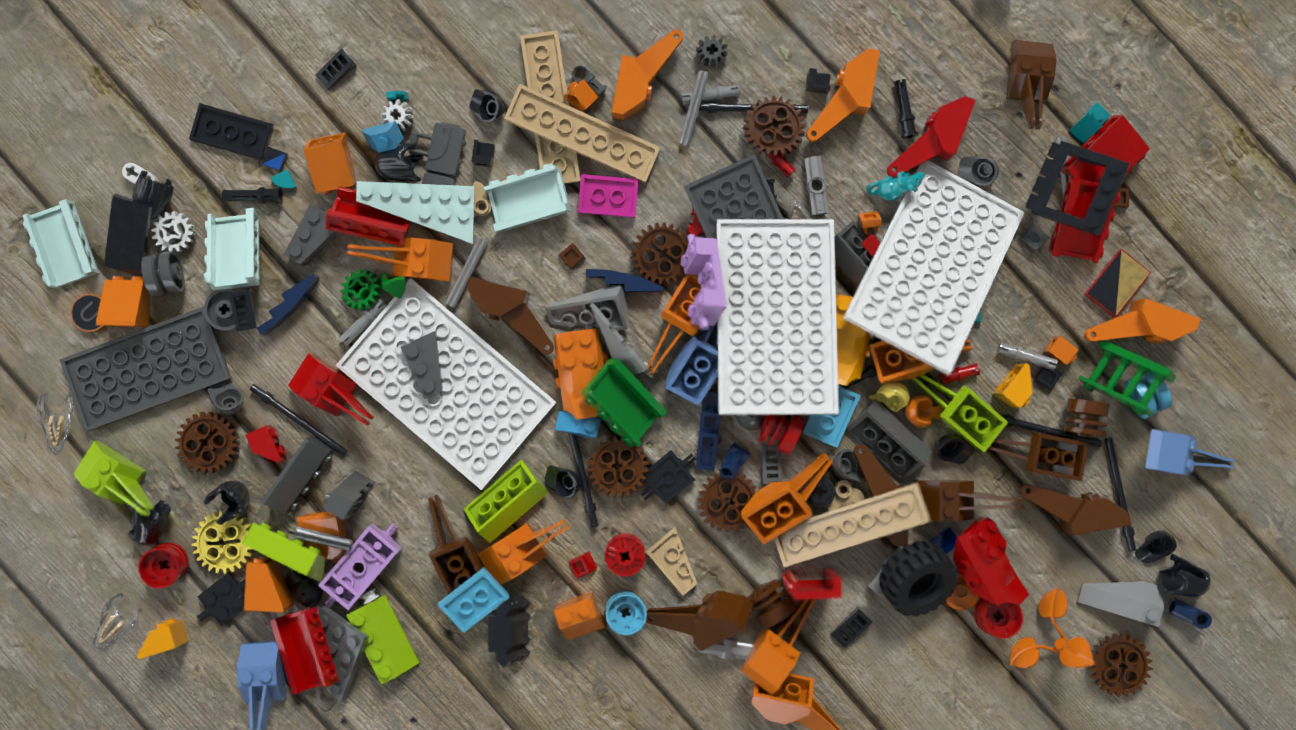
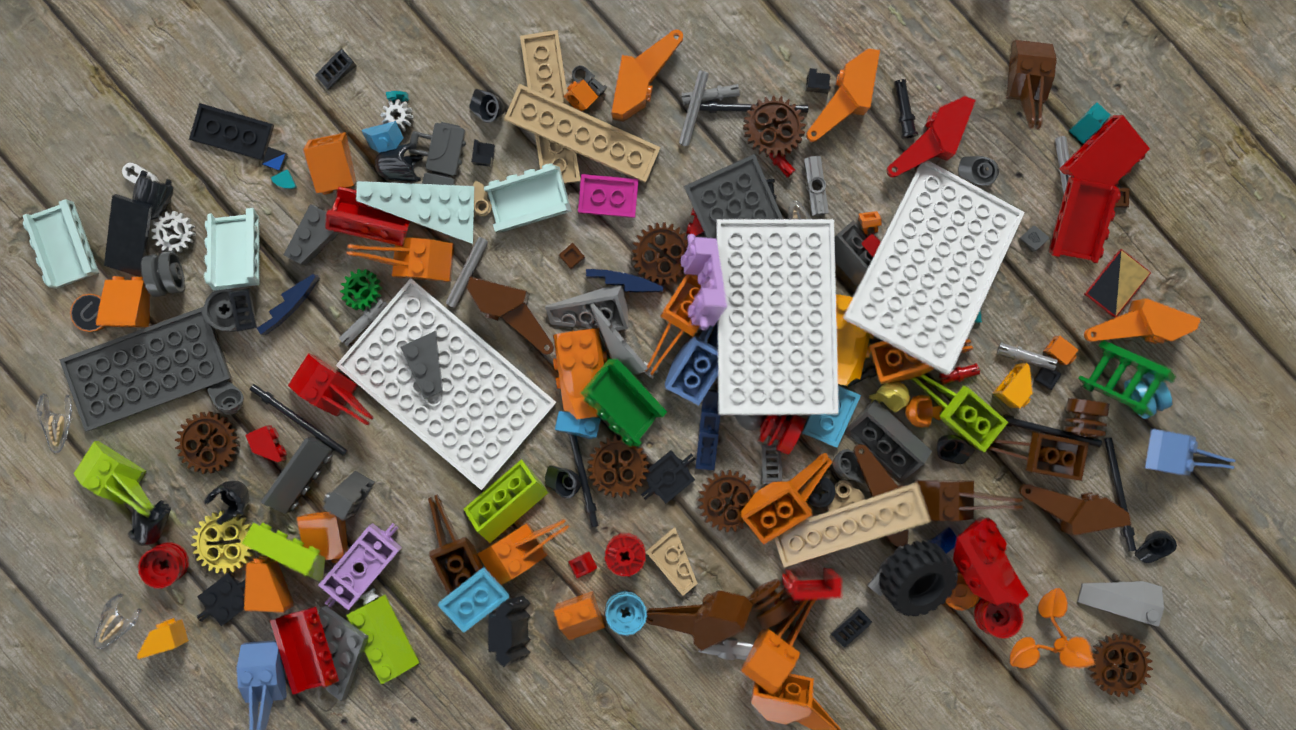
(261, 195): black pin -> none
(301, 583): black cap -> none
(323, 538): dark grey axle -> none
(392, 285): green tile -> none
(719, 51): dark grey gear -> none
(734, 460): dark blue piece -> none
(893, 189): teal animal -> none
(1104, 195): black hinge -> none
(1184, 578): black hair -> none
(1189, 614): dark blue piece -> none

